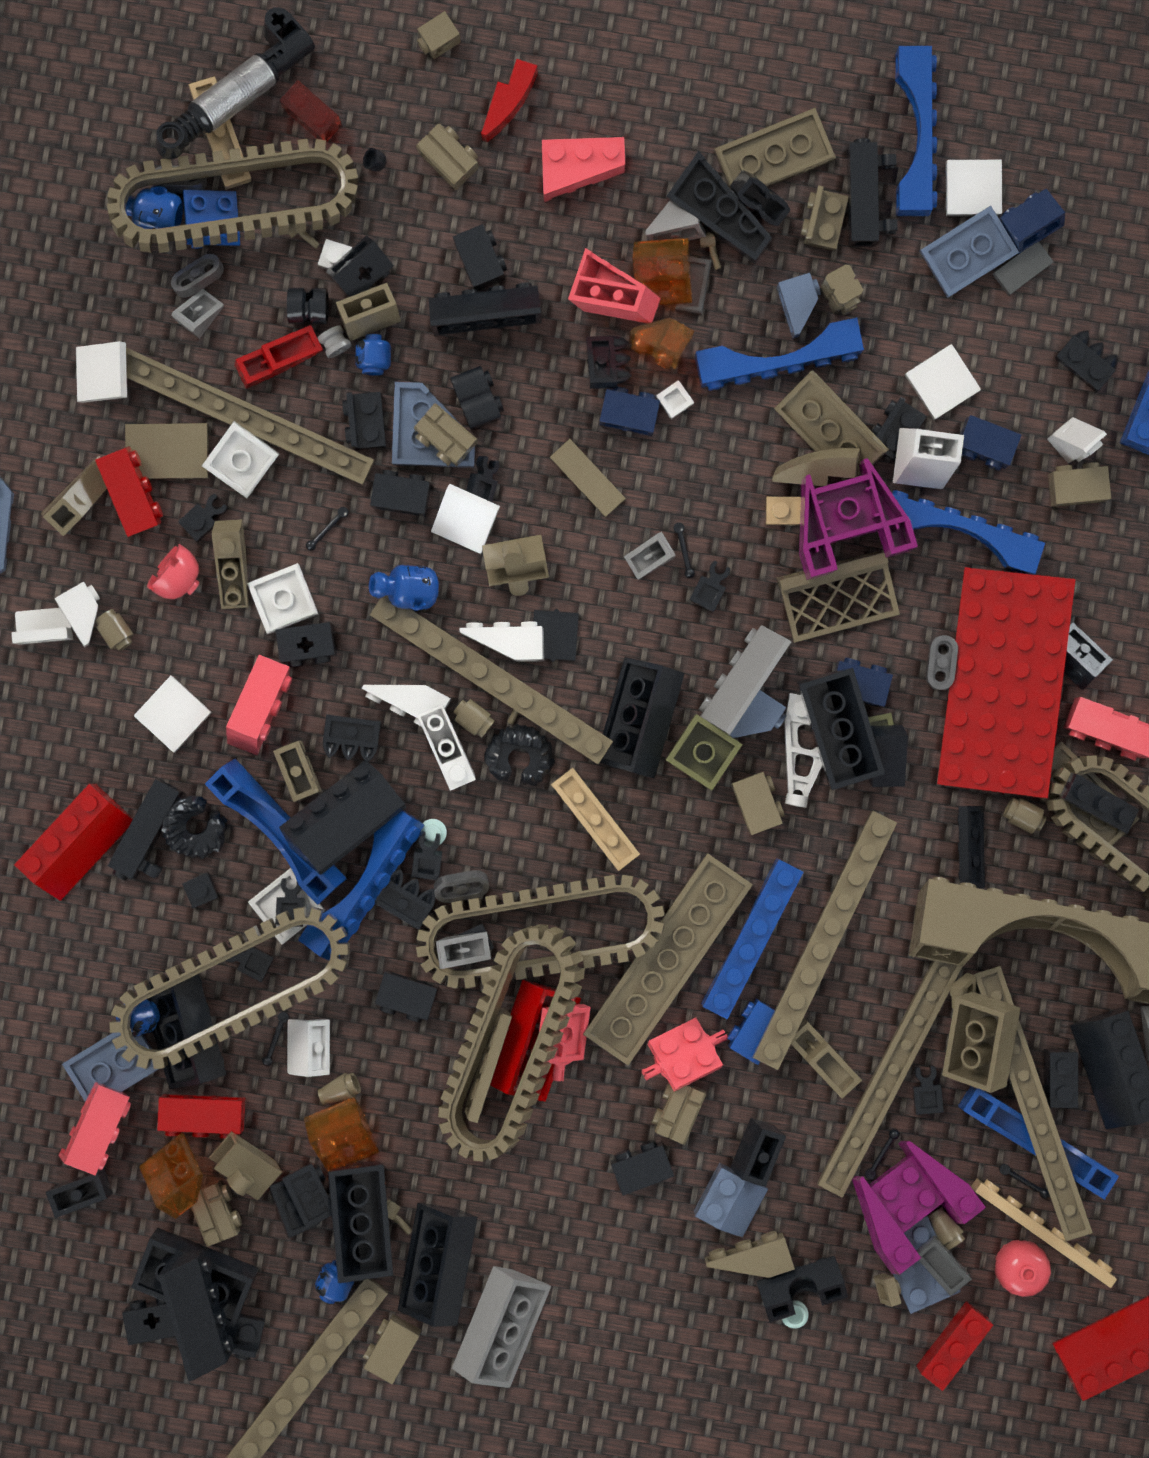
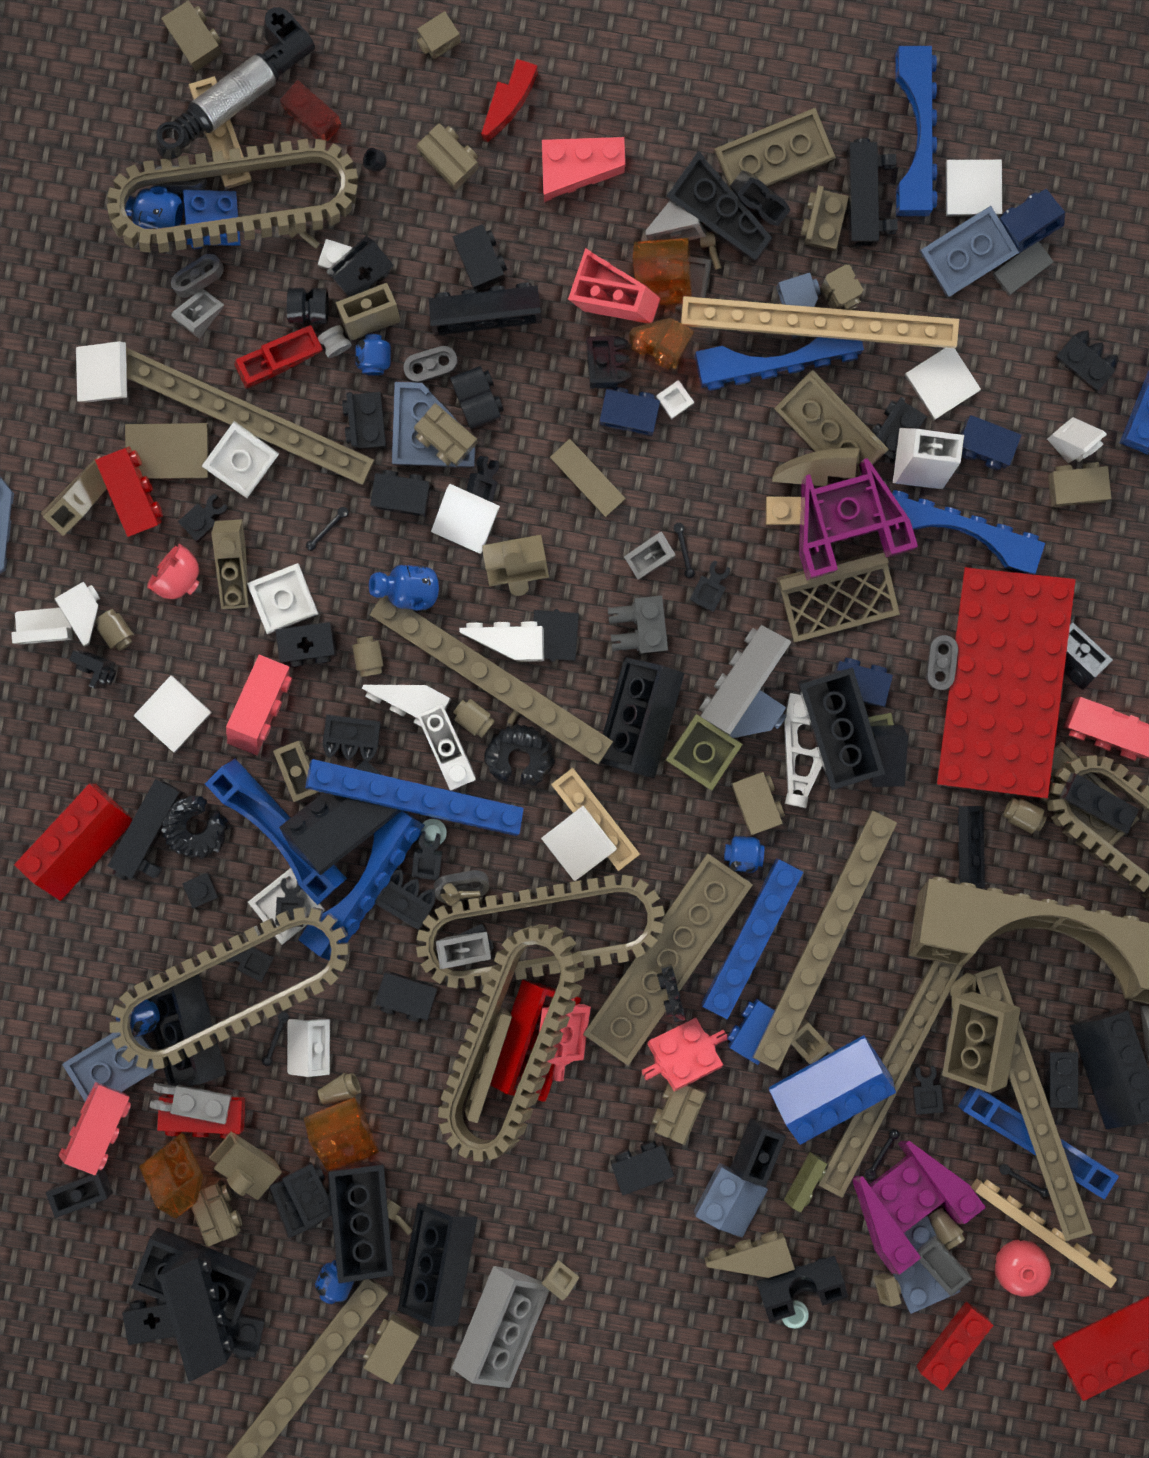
(101, 667): none -> black bracket
(192, 35): none -> dark tan brick
(194, 1103): none -> light grey hinge
(368, 656): none -> dark tan brick
(414, 797): none -> blue plate
(430, 362): none -> flat silver plate
(452, 895): none -> dark tan hand
(560, 1280): none -> dark tan plate
(579, 843): none -> white tile
(650, 621): none -> dark grey brick
(673, 1005): none -> black plate
(744, 854): none -> blue head
(805, 1182): none -> olive plate
(819, 322): none -> tan plate
(832, 1089): none -> slope

